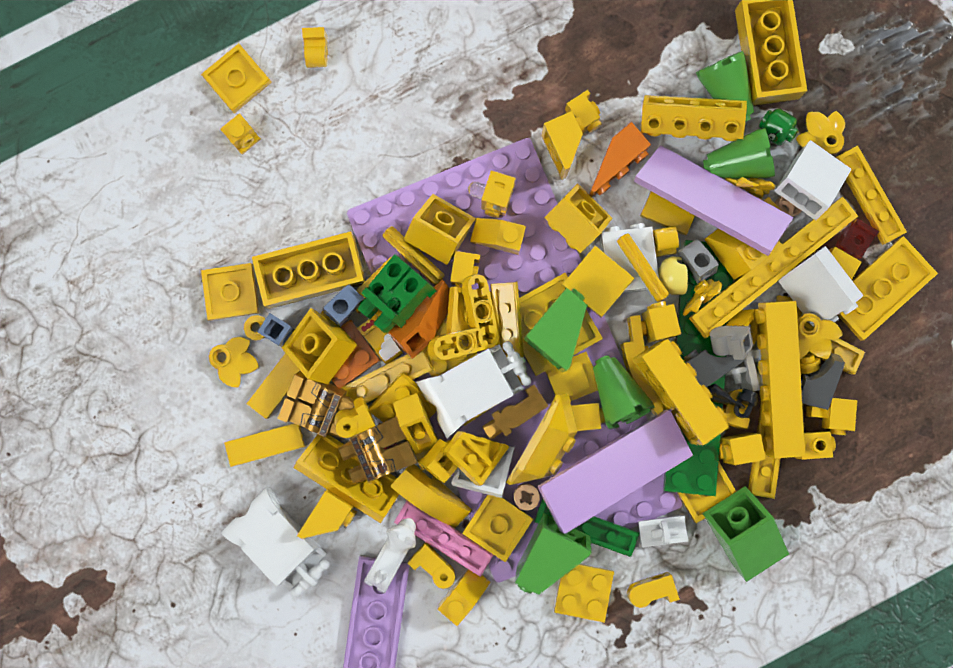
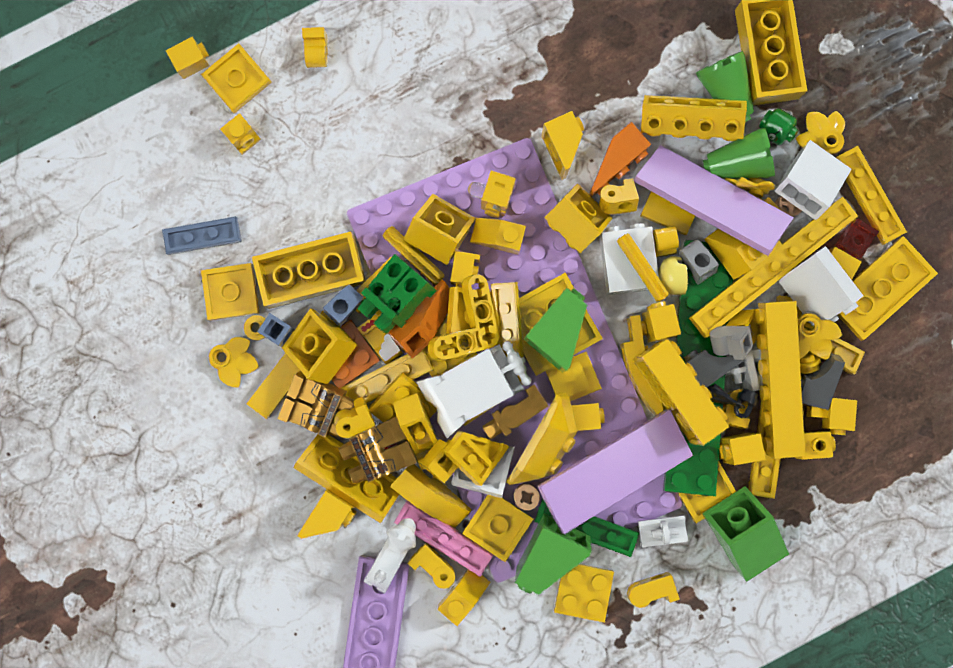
(188, 57): none -> yellow brick
(201, 235): none -> sand blue tile
(264, 444): yellow tile -> none
(272, 543): white piece -> none
(586, 111): yellow brick -> none
(599, 281): yellow tile -> none
(619, 198): none -> yellow leg
(619, 393): bright green cone -> none
(704, 292): yellow plate -> none

